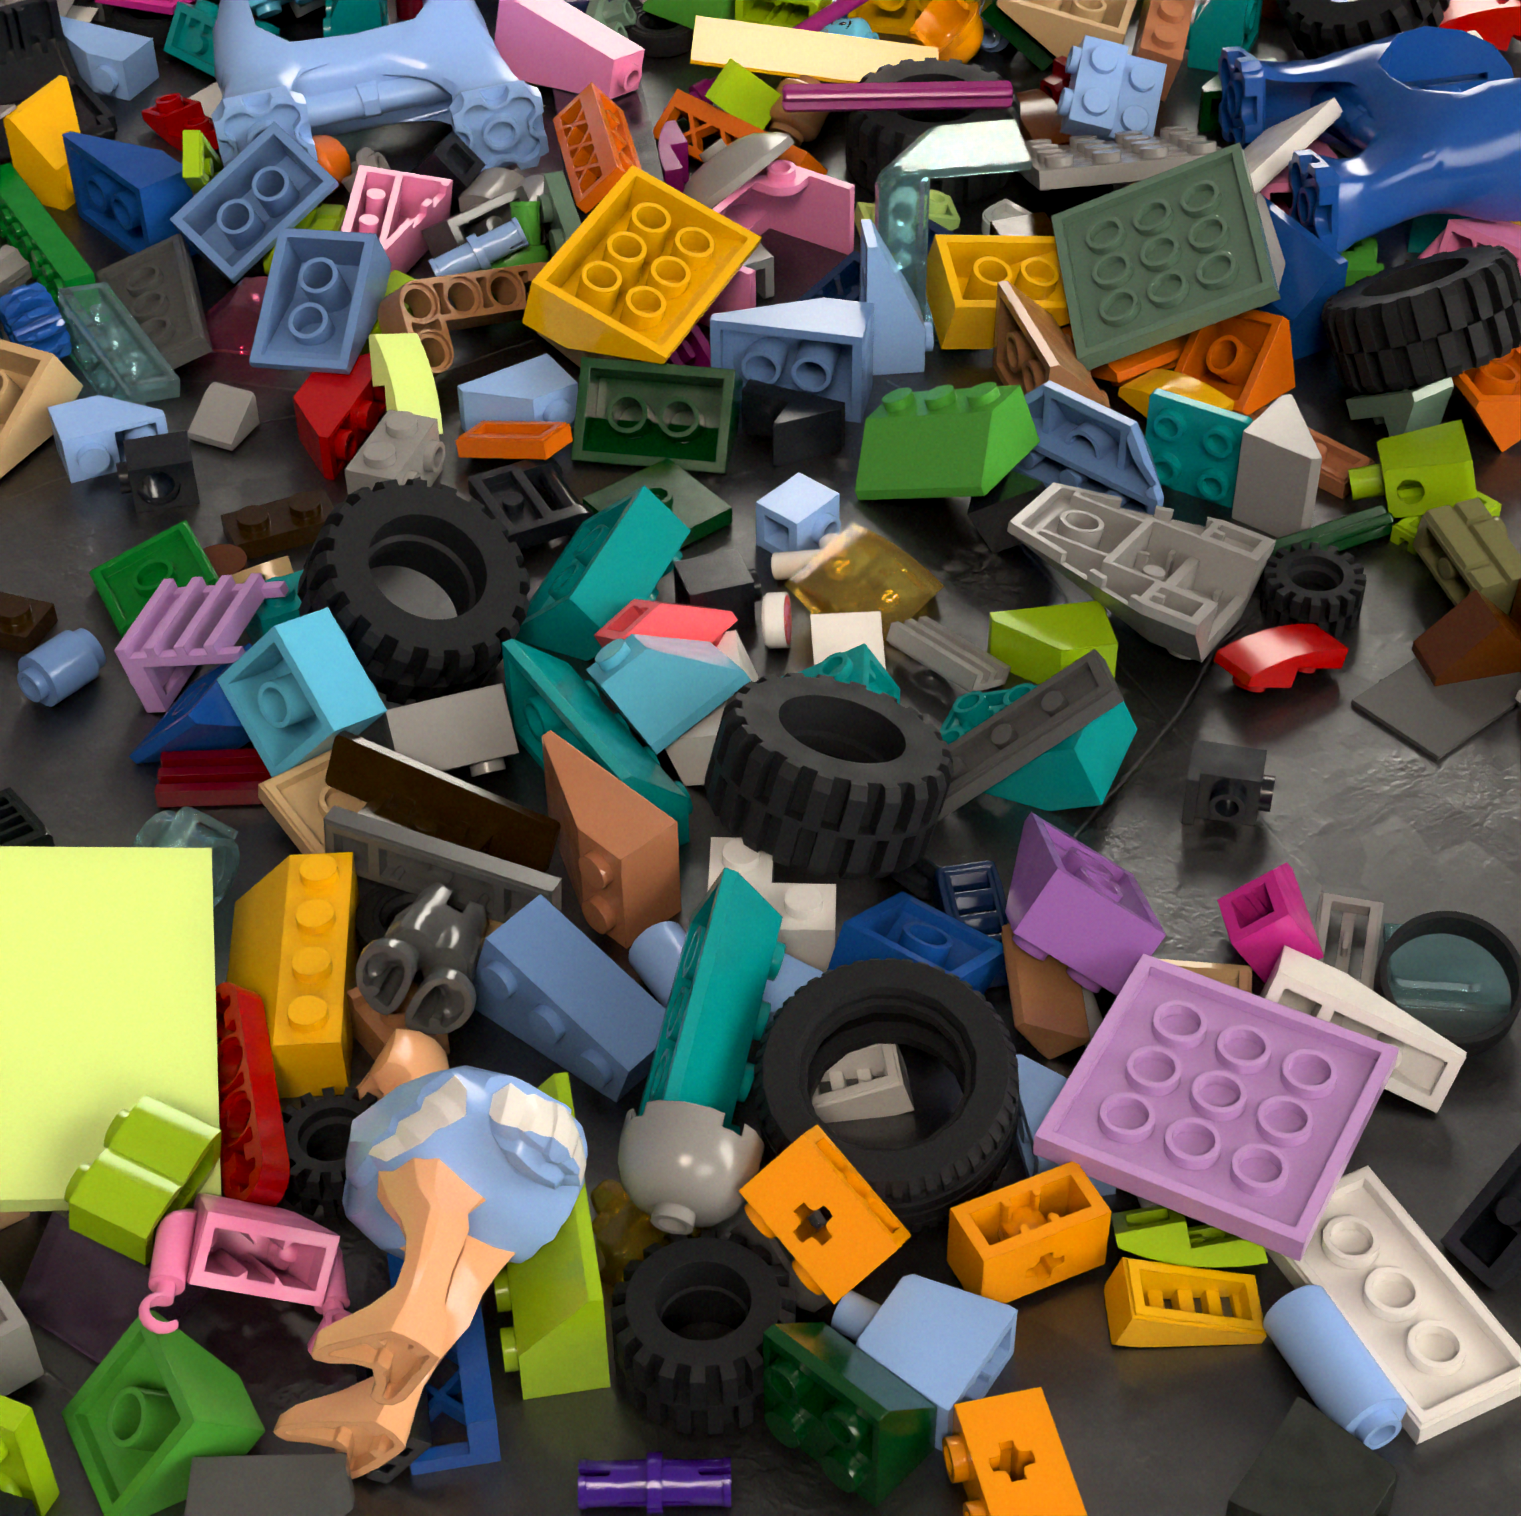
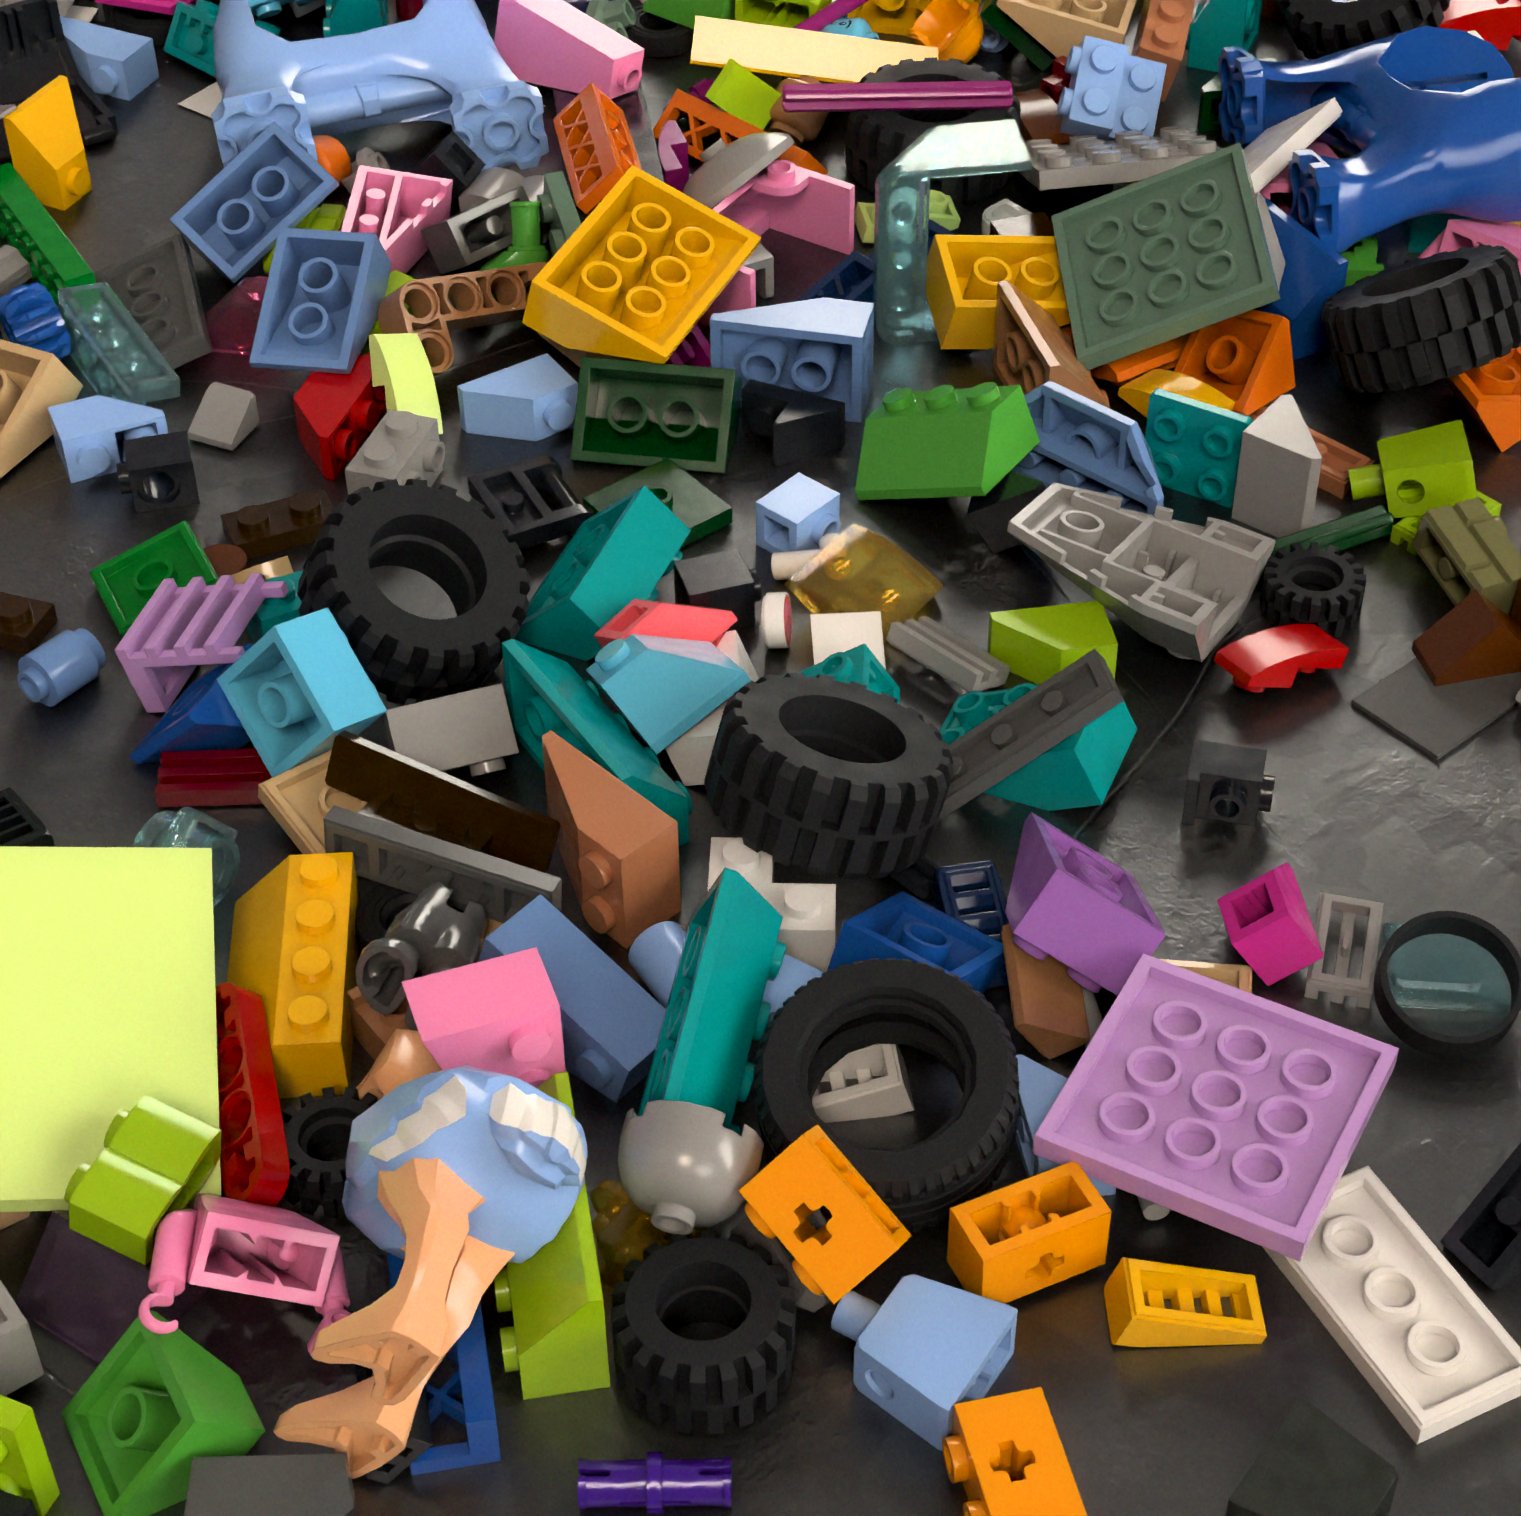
(126, 189): blue slope -> none
(175, 114): red slope -> none
(199, 160): lime tile -> none
(481, 250): light blue pin -> none
(491, 1017): none -> bright pink wedge
(514, 439): orange tile -> none
(844, 1409): dark green slope -> none
(899, 327): light blue slope -> none
(1164, 1237): lime slope -> none
(1335, 1365): light blue brick -> none
(1405, 408): sand green slope -> none
(1424, 1060): white slope -> none

